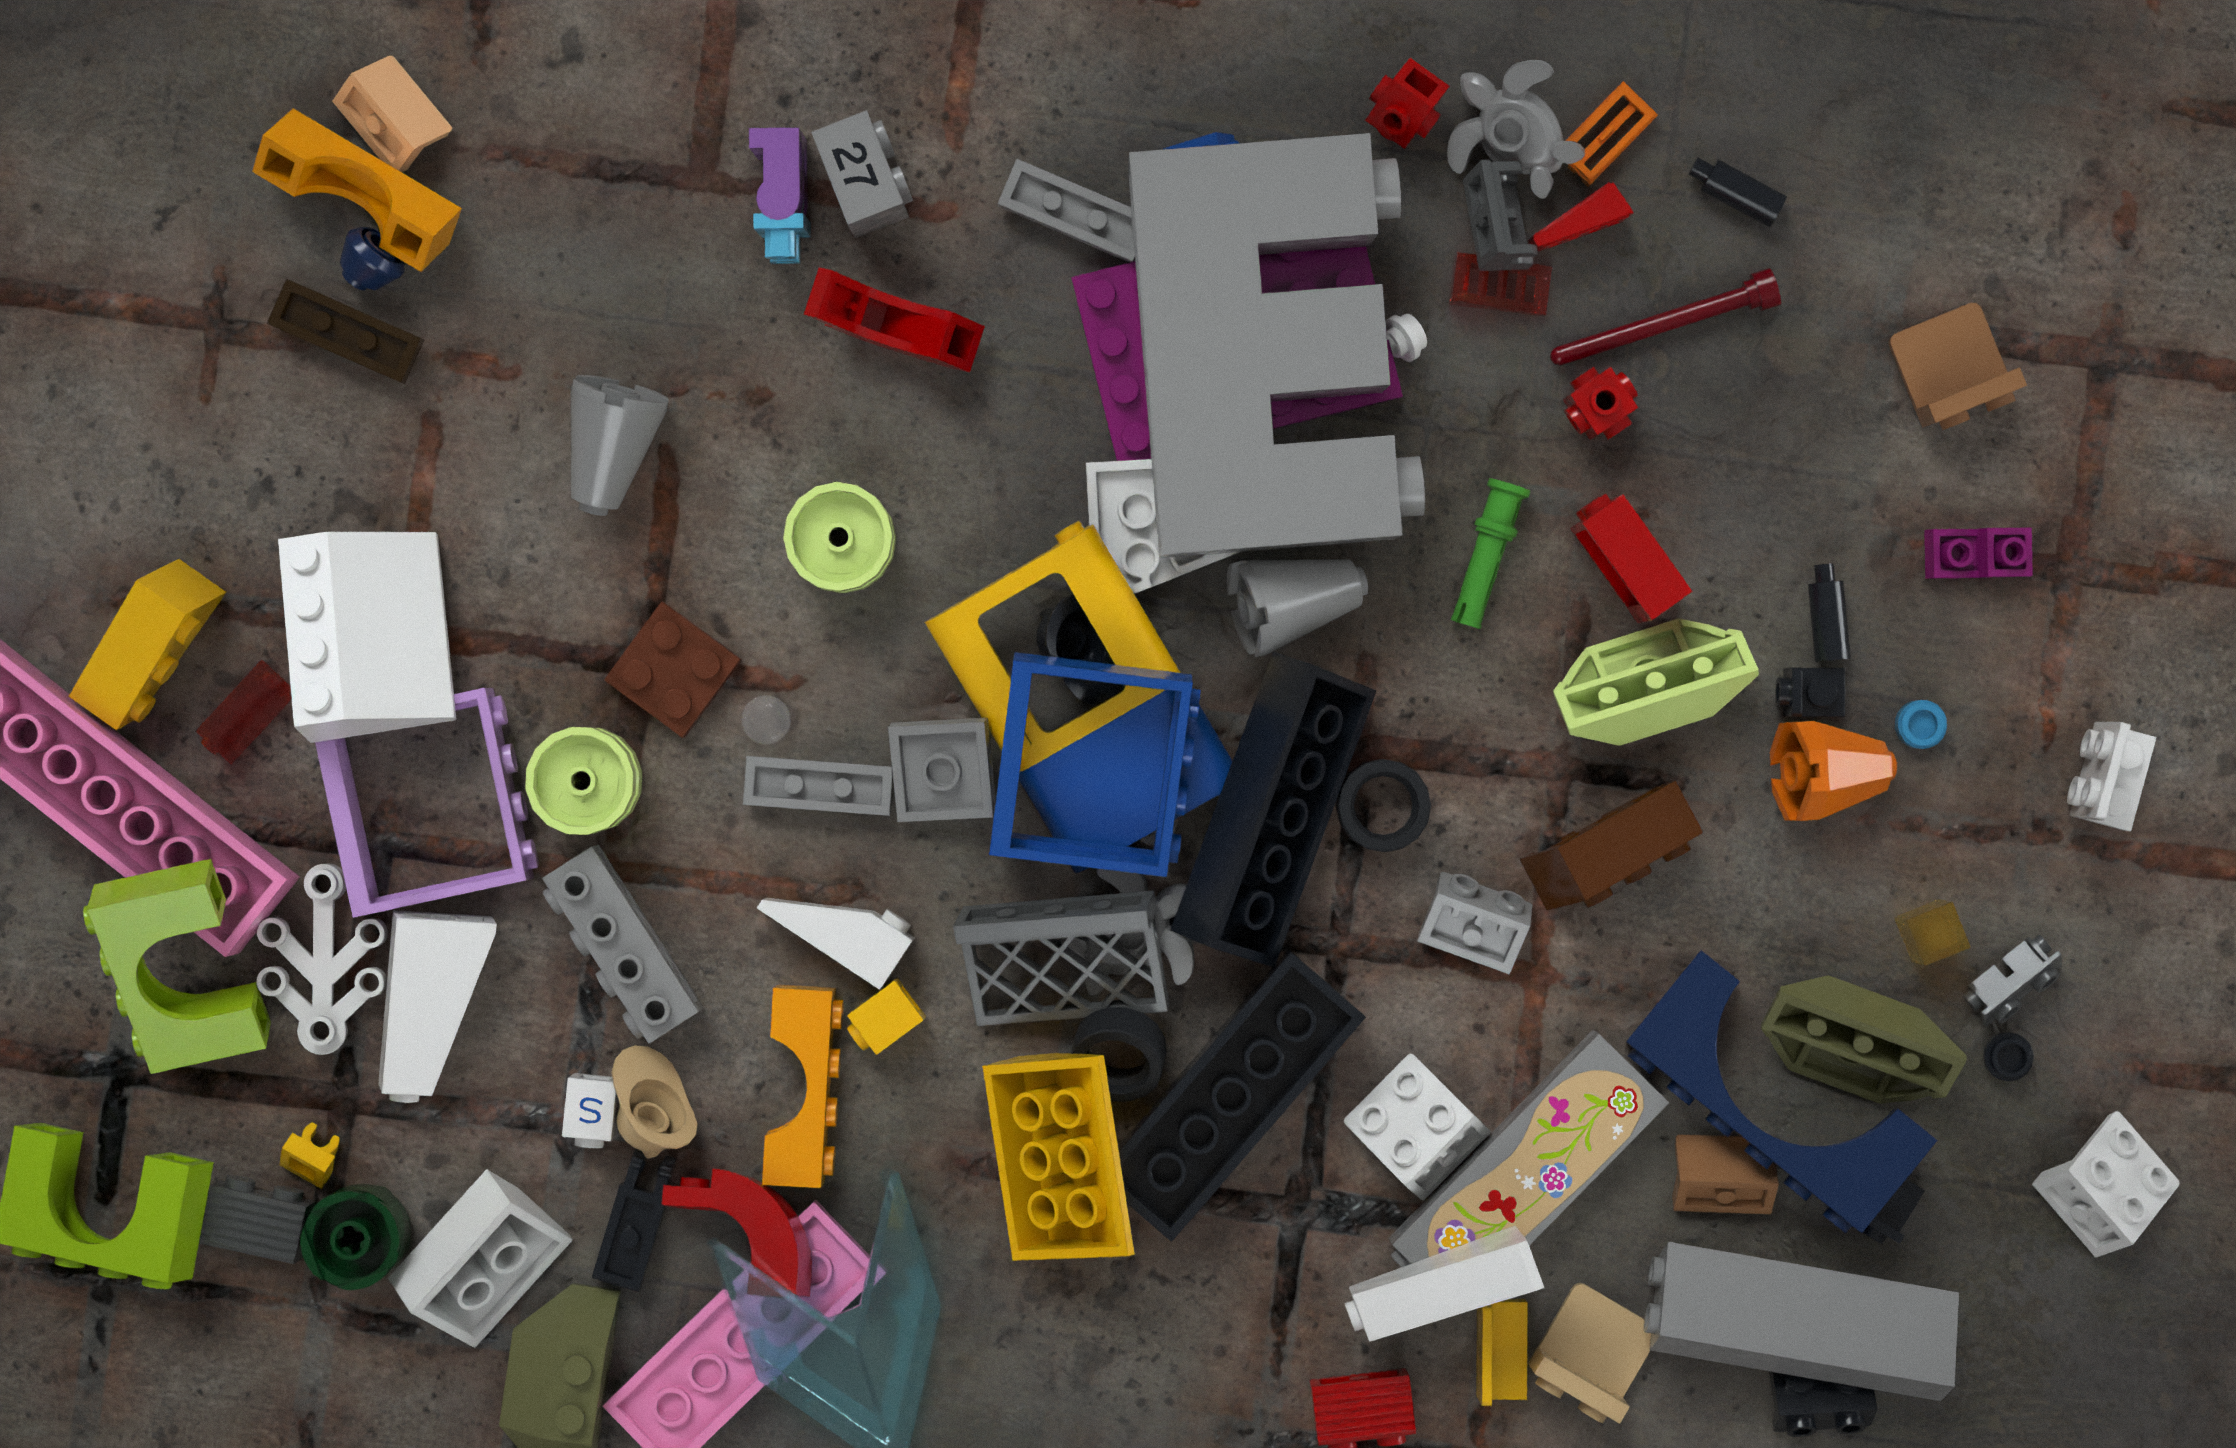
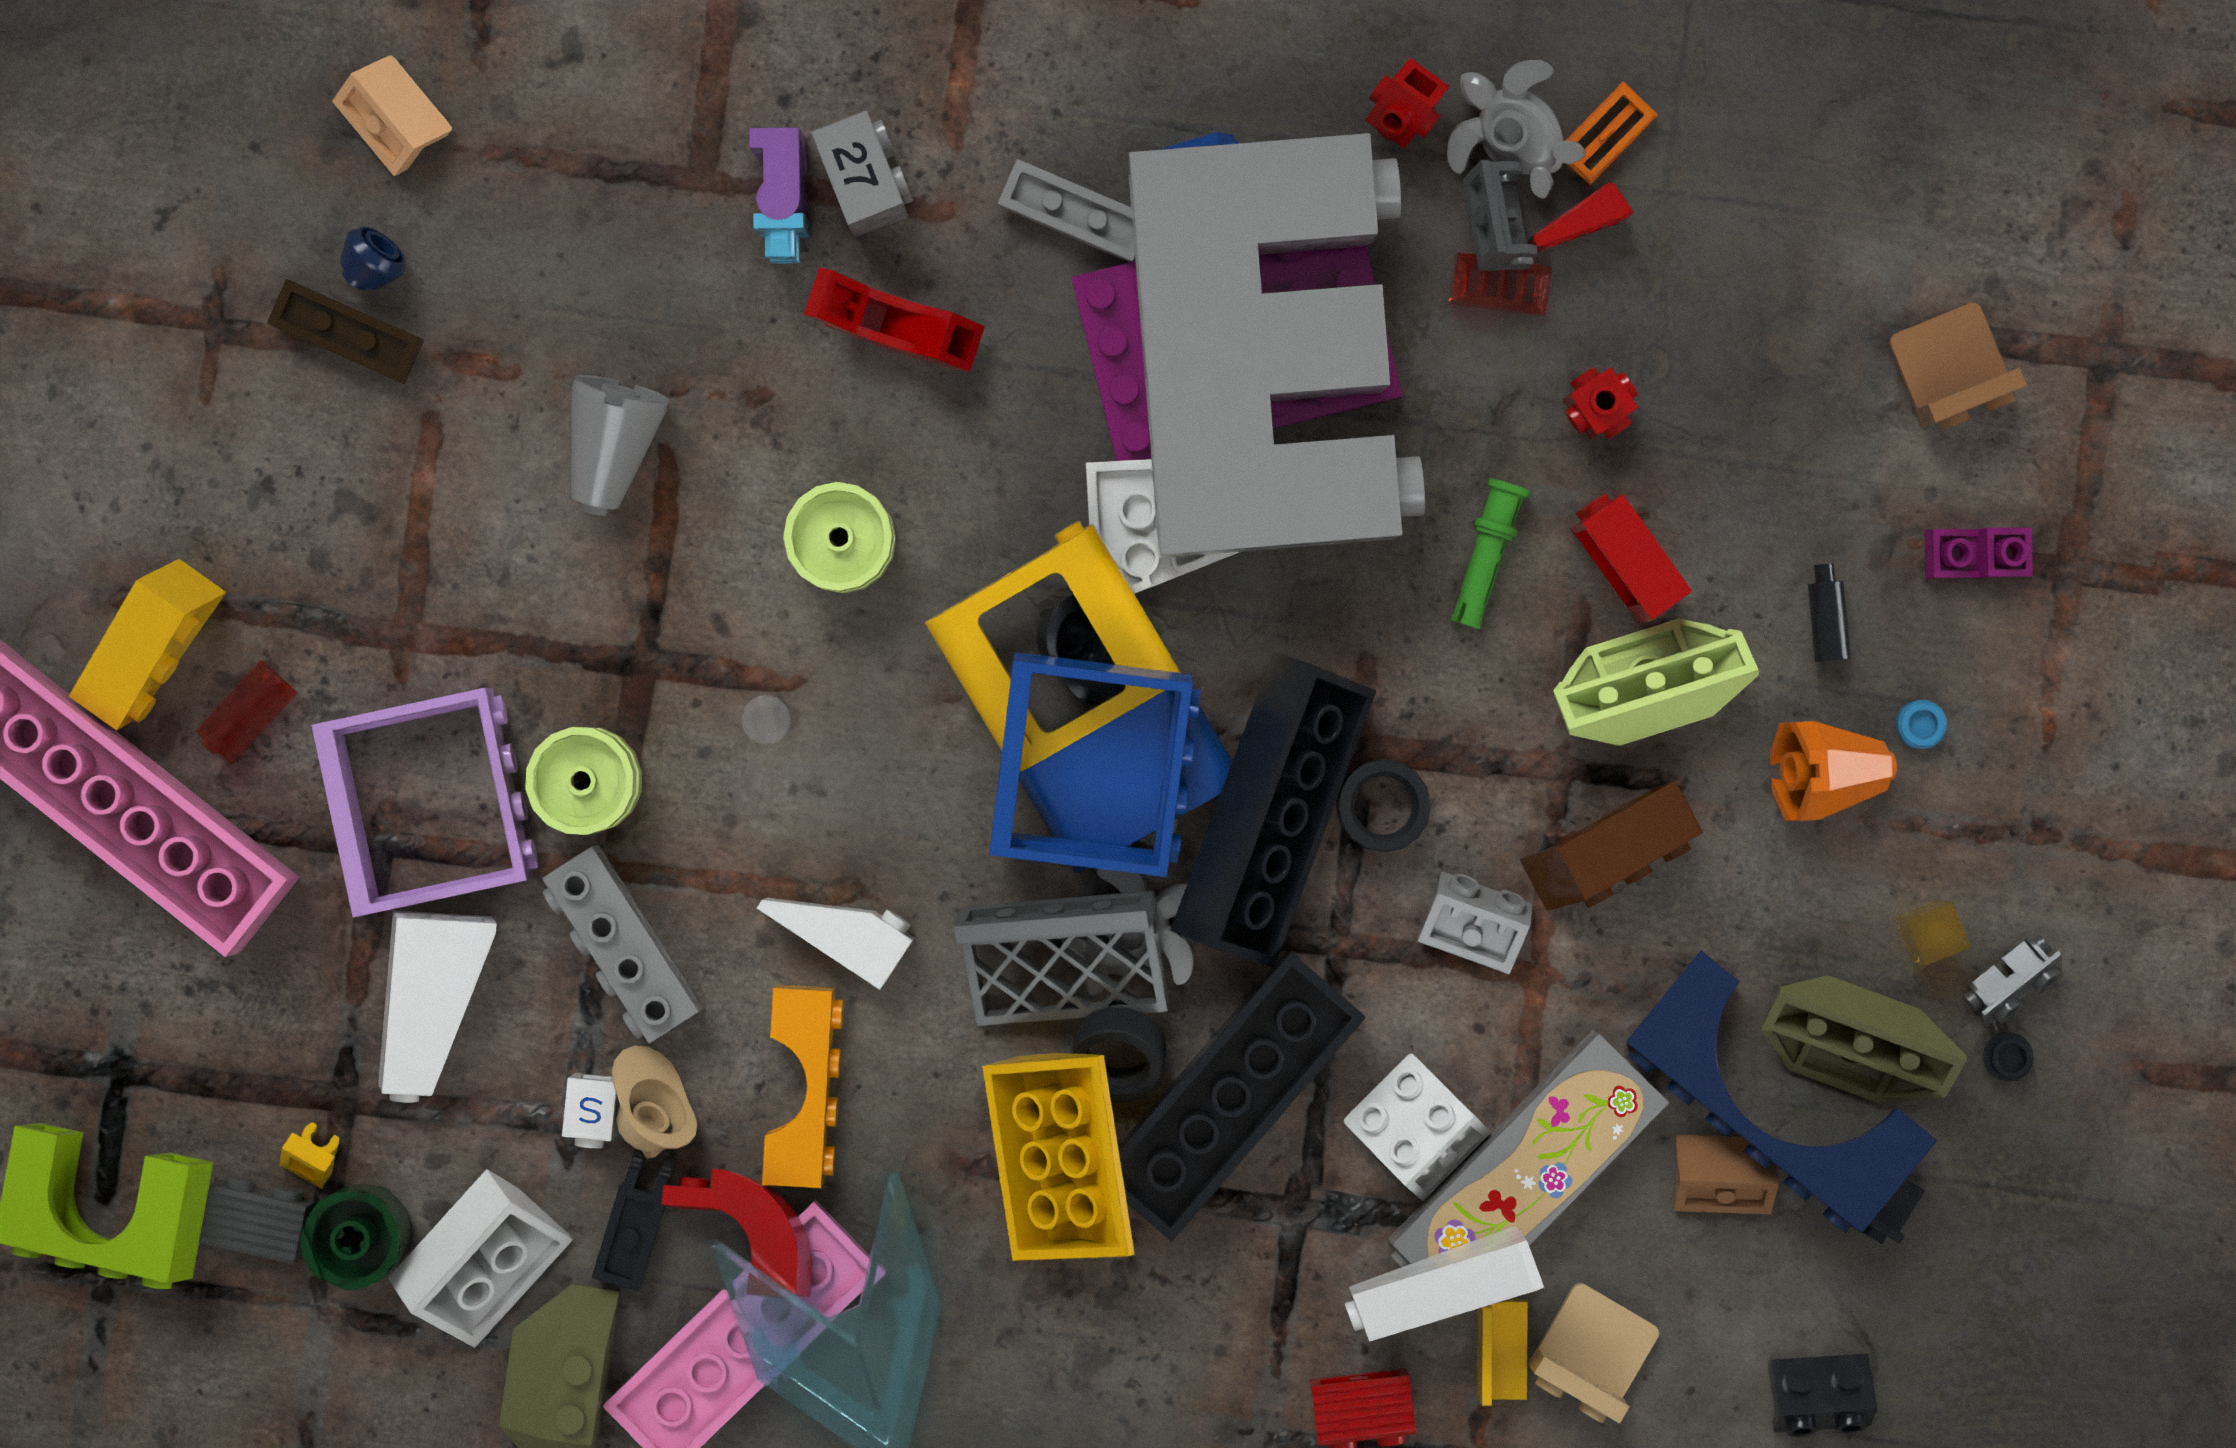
(171, 1025): lime arch -> none
(312, 159): light orange arch -> none
(322, 967): white plant -> none
(365, 632): white slope -> none
(673, 669): copper plate -> none
(818, 785): light grey plate -> none
(884, 1017): yellow brick -> none
(942, 769): light grey plate -> none
(1290, 598): light grey cone -> none
(1405, 337): white plate -> none
(1739, 190): black cylinder -> none
(1756, 292): dark red piece -> none
(1803, 1321): light grey brick -> none
(1811, 692): black bracket -> none
(2109, 1187): white bracket -> none
(2111, 775): white bracket -> none

